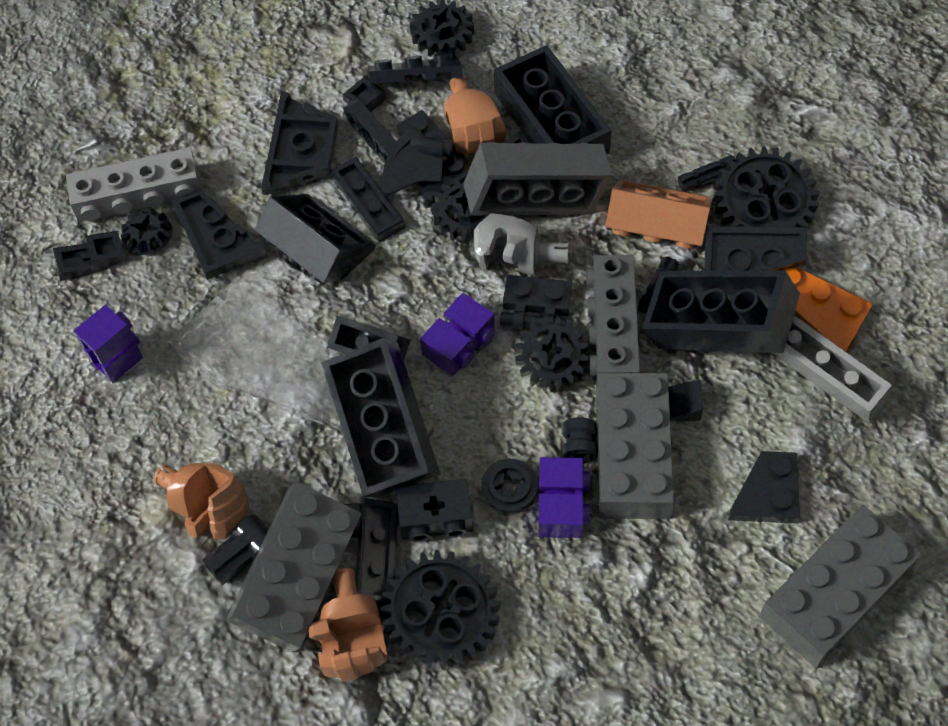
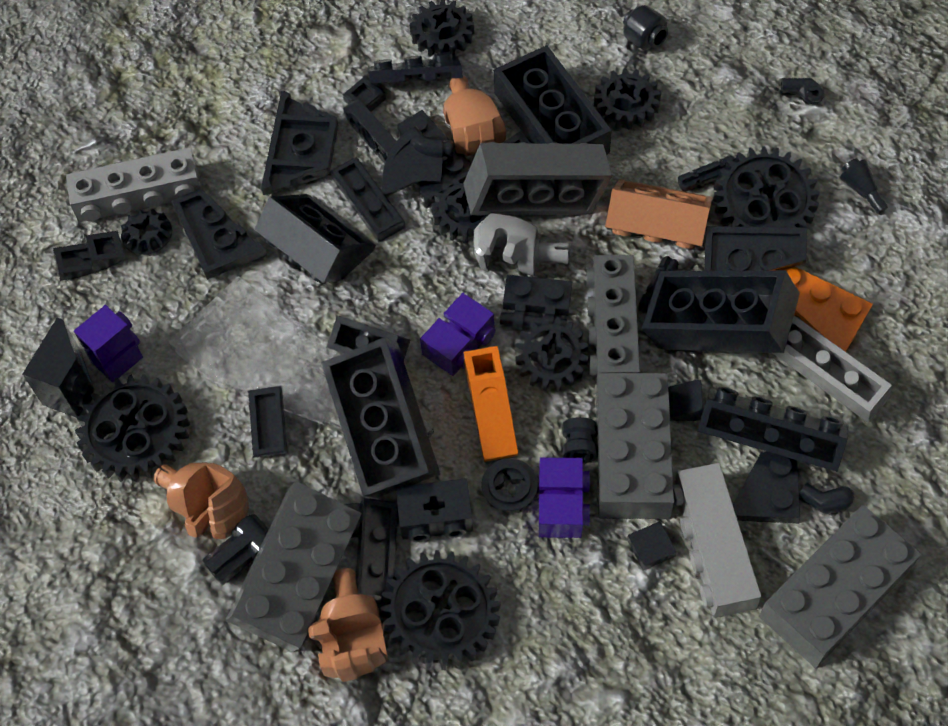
(59, 372): none -> black slope
(132, 427): none -> black gear
(267, 421): none -> black tile
(490, 403): none -> orange slope
(627, 99): none -> black gear
(645, 27): none -> black head
(651, 545): none -> black tile
(716, 541): none -> light grey brick
(774, 429): none -> black brick
(804, 87): none -> black arm
(828, 501): none -> black arm
(860, 179): none -> black cone

